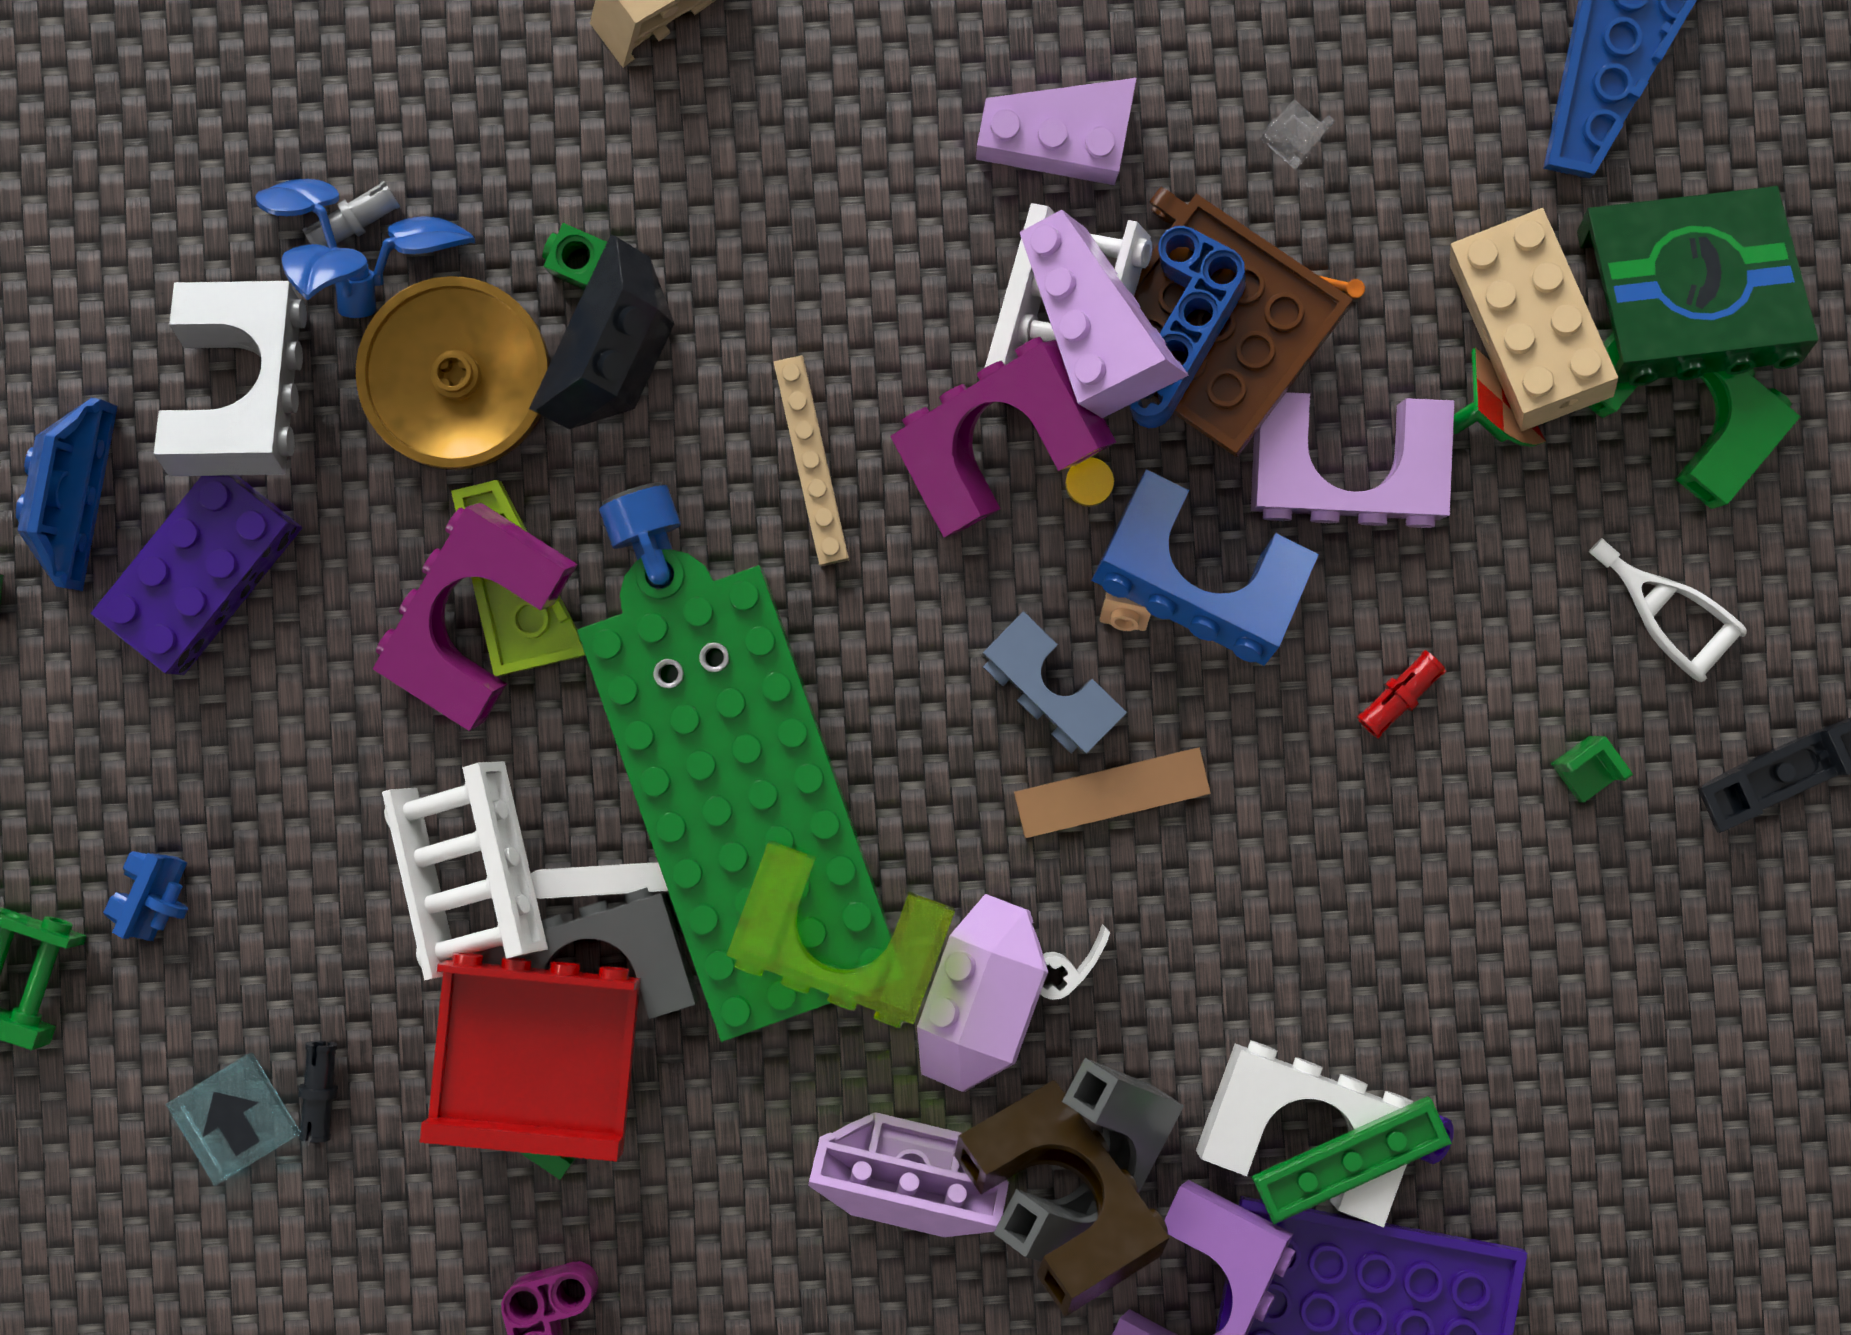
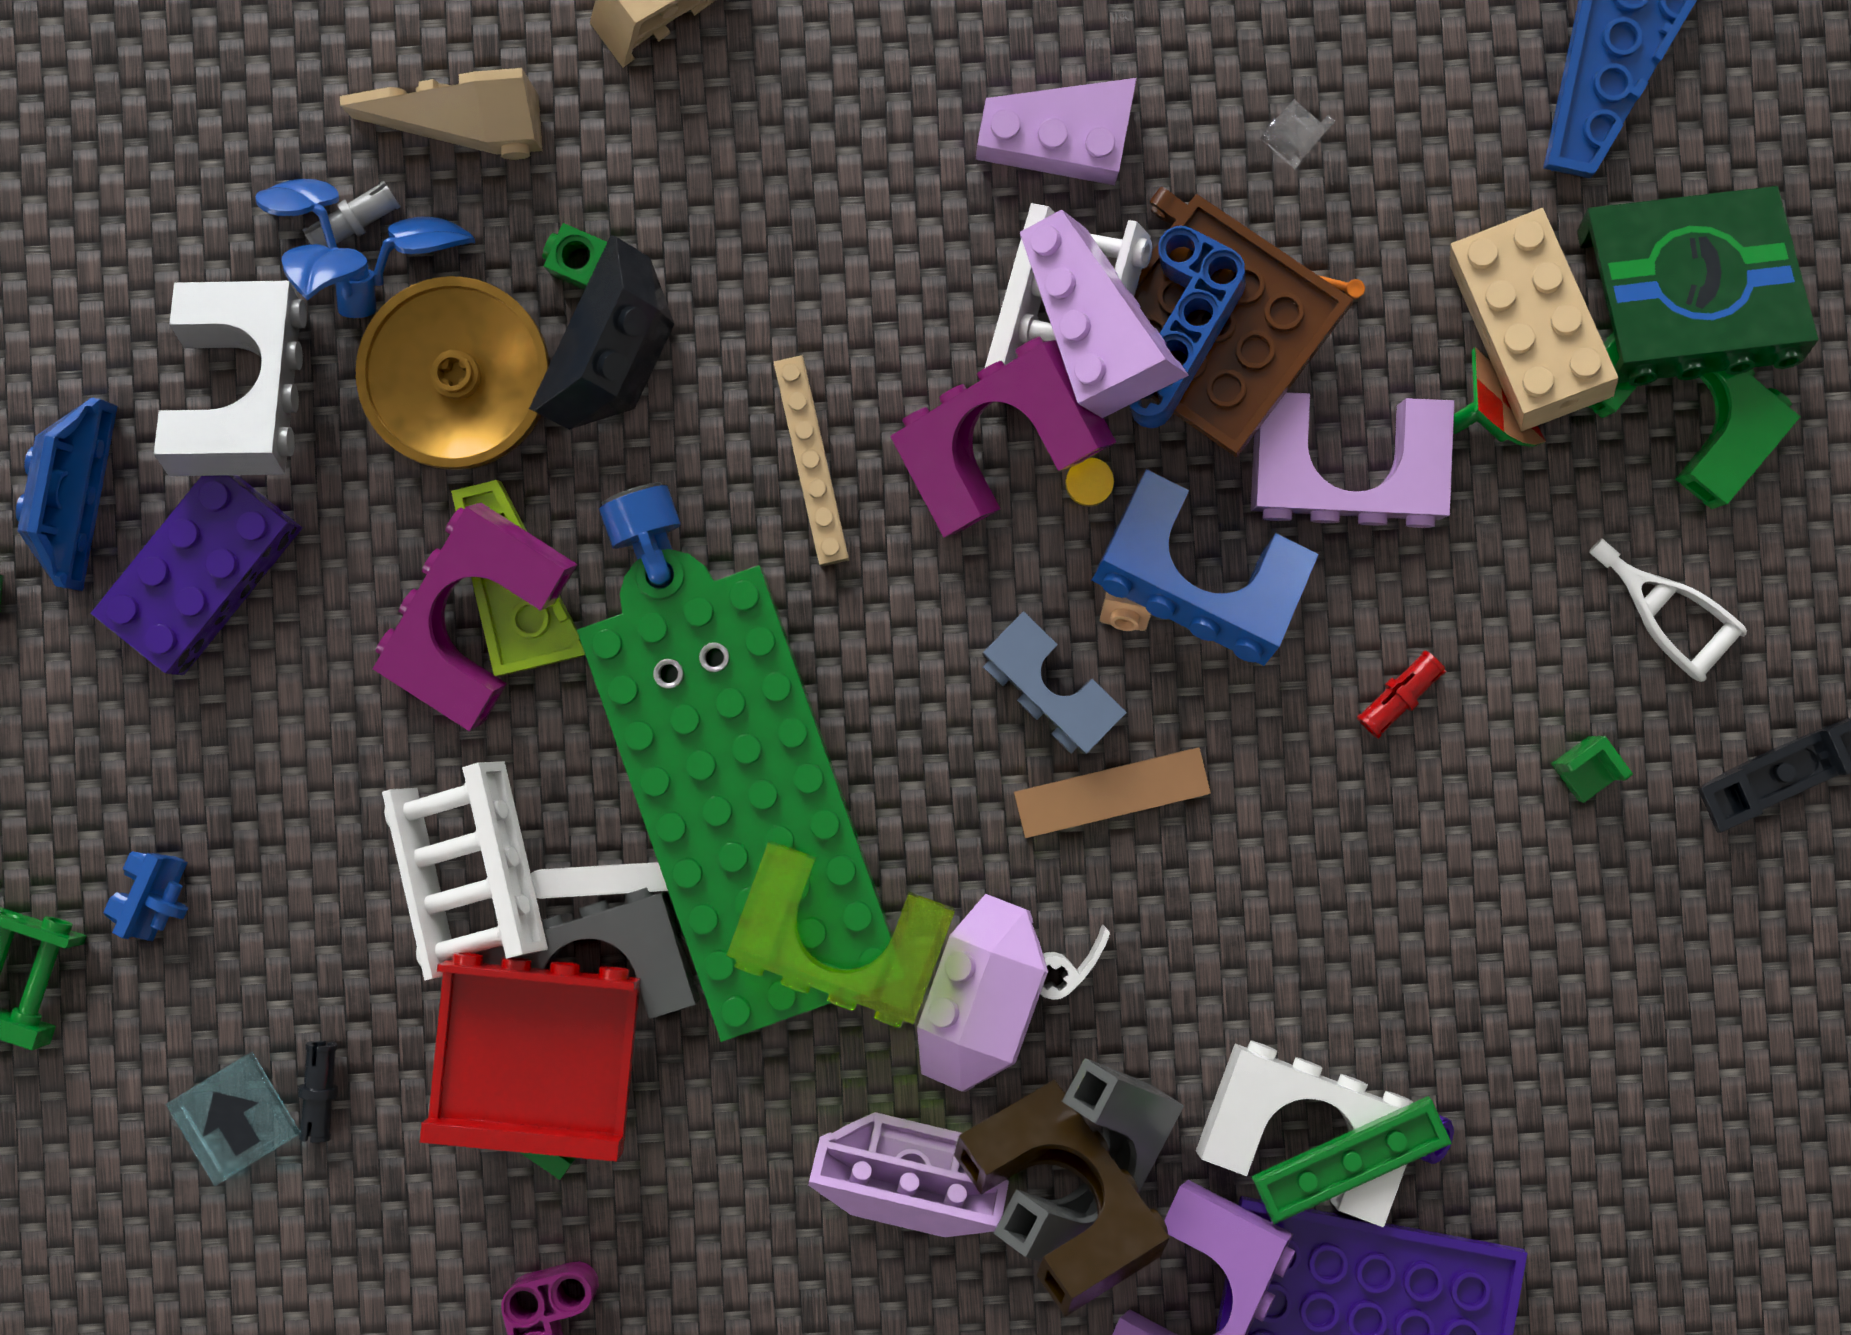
(483, 112): none -> tan wedge

